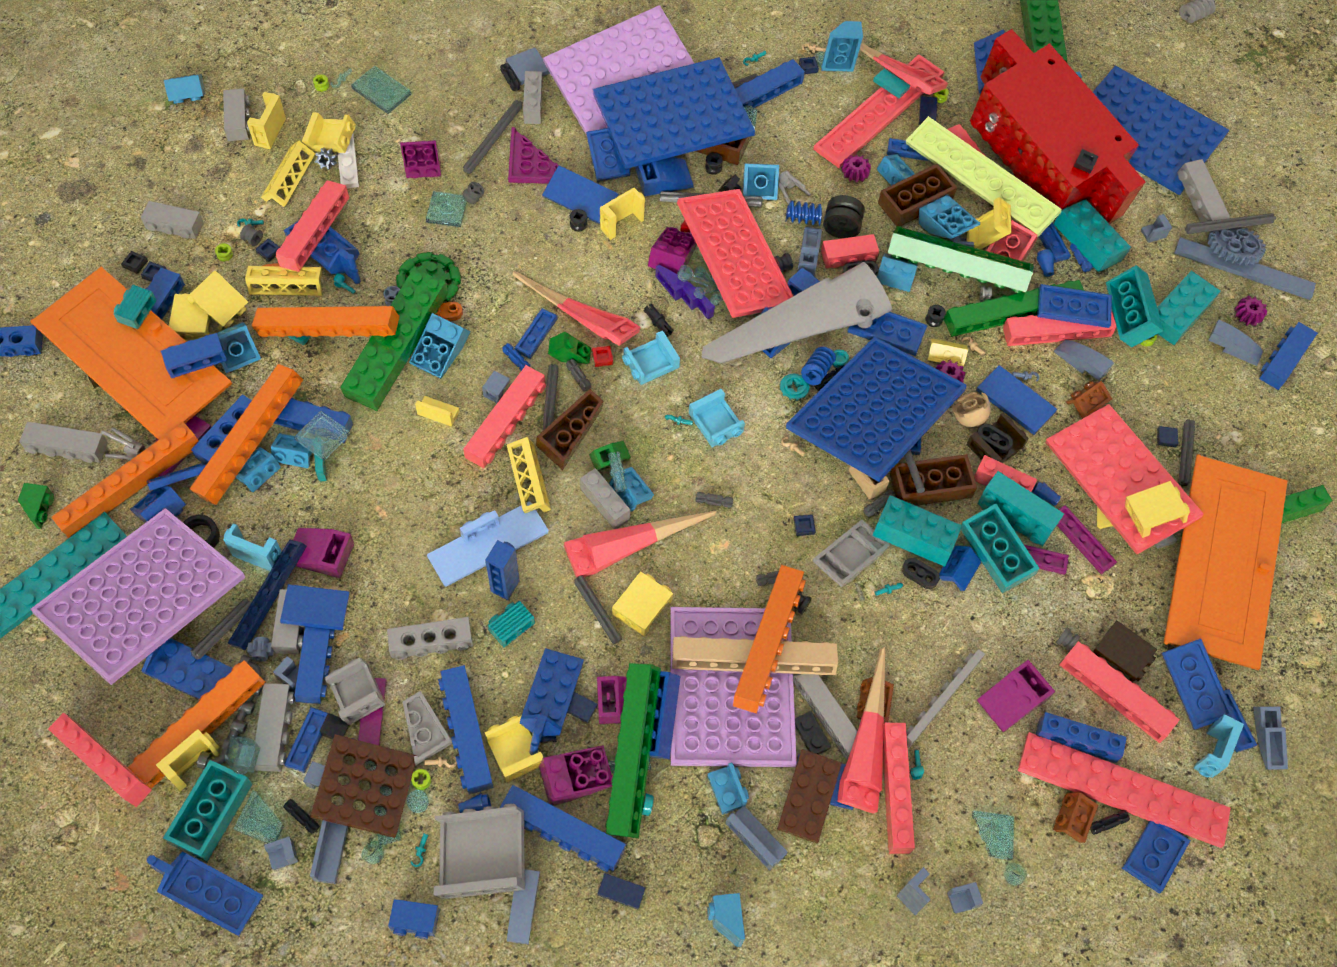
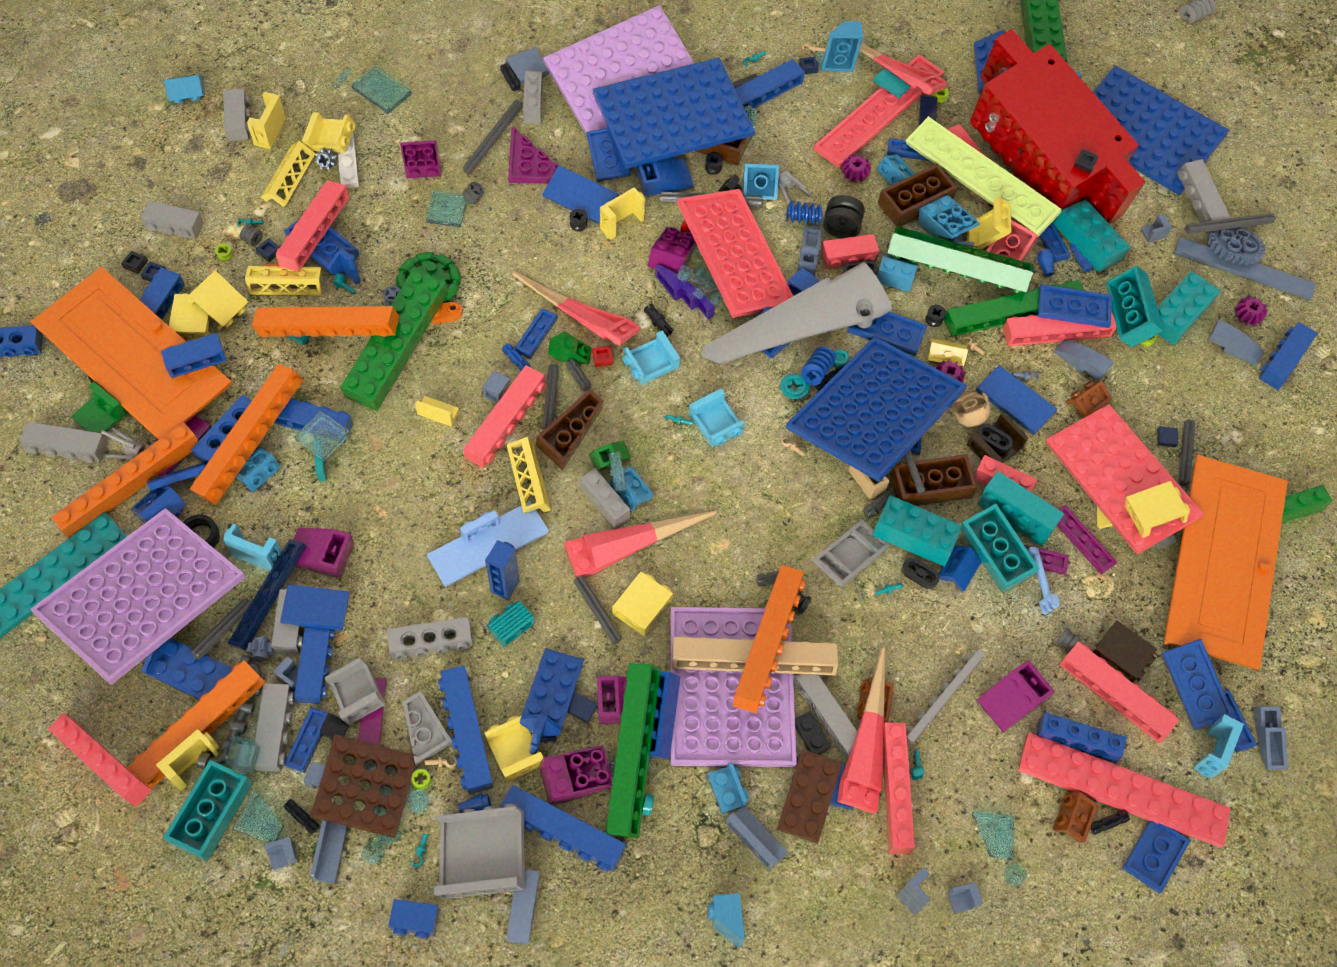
(36, 501): green slope -> none
(99, 412): none -> green bracket
(134, 307): teal brick -> none
(207, 891): blue hinge -> none
(238, 347): dark azure slope -> none
(290, 452): dark azure bracket -> none
(321, 78): lime bush -> none
(439, 345): dark azure slope -> none
(621, 891): dark blue tile -> none
(713, 499): dark grey axle -> none
(784, 262): black wheel -> none
(804, 525): dark blue tile -> none
(985, 293): light grey bush -> none
(1046, 493): blue cone -> none
(1050, 600): none -> light blue hinge

